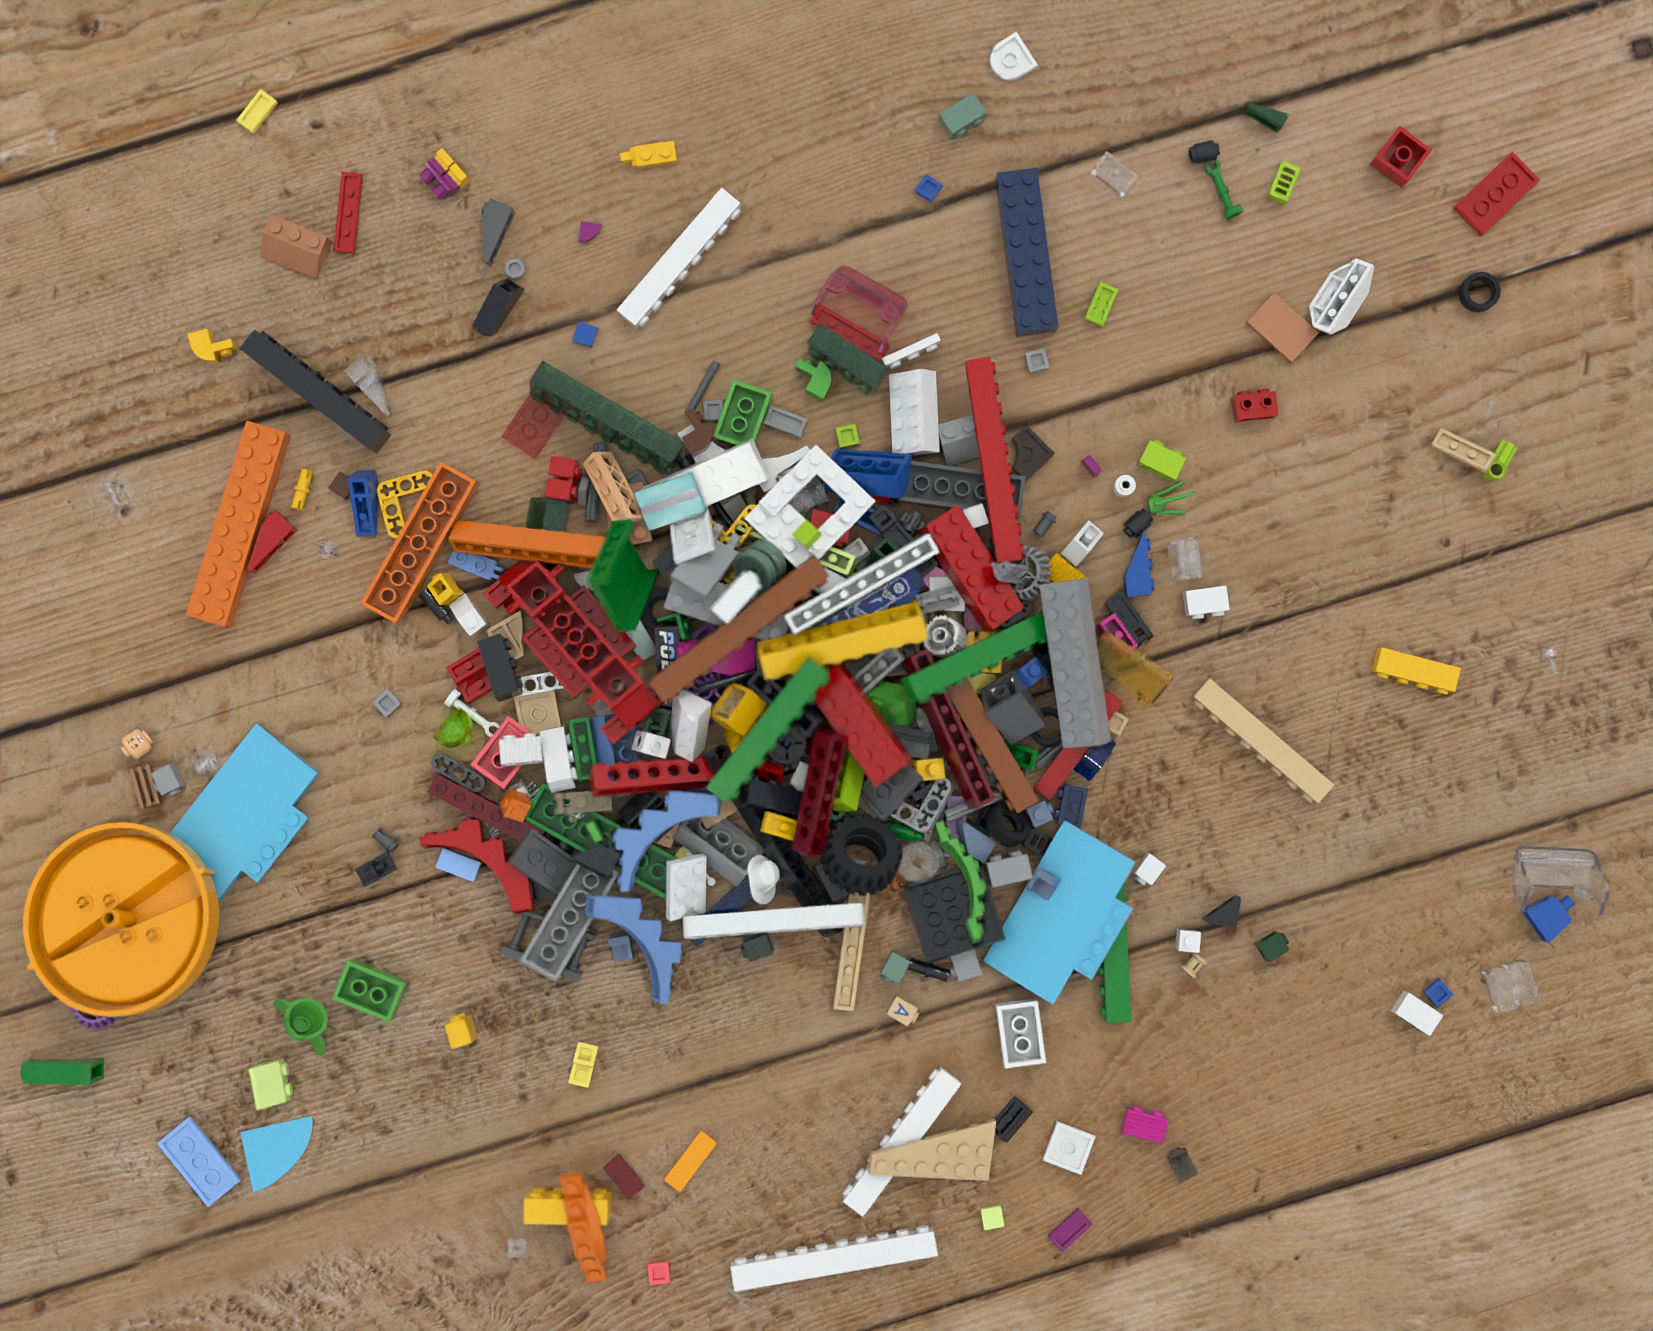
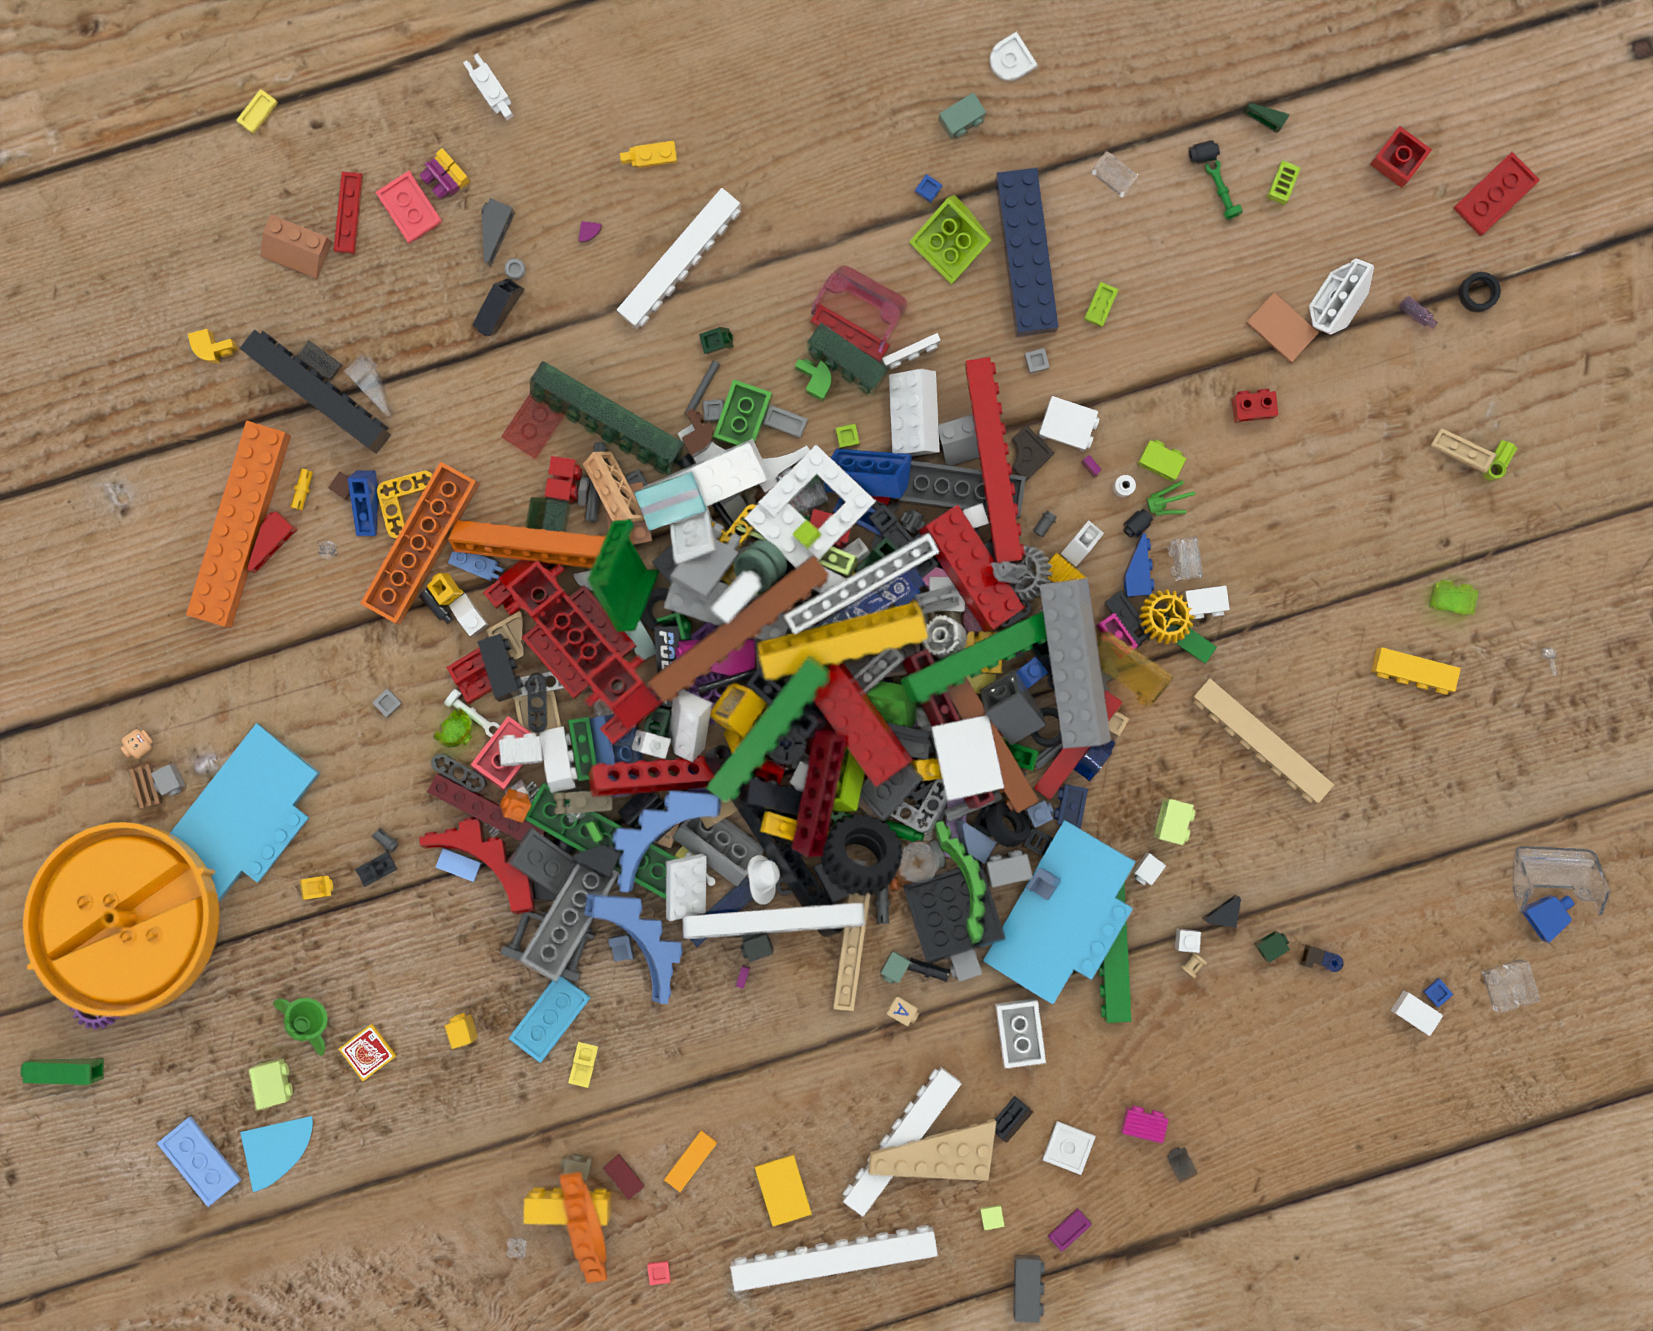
(316, 887): none -> yellow bracket
(319, 360): none -> clear smoke tile
(367, 1052): none -> tile
(370, 990): bright green brick -> none
(409, 207): none -> coral tile
(489, 87): none -> white hinge
(532, 717): none -> black beam
(549, 1018): none -> medium azure tile
(577, 1163): none -> dark tan brick
(585, 334): blue tile -> none
(716, 340): none -> dark green bracket
(742, 976): none -> magenta tile
(783, 1190): none -> yellow tile
(882, 906): none -> dark grey pin
(951, 239): none -> lime slope
(967, 757): none -> white sticker
(1028, 1288): none -> dark grey brick
(1069, 423): none -> white panel
(1173, 602): none -> yellow gear
(1174, 821): none -> yellowish green brick
(1193, 643): none -> green tile
(1327, 959): none -> leg
(1418, 312): none -> clear purple cylinder
(1454, 598): none -> clear neon green brick

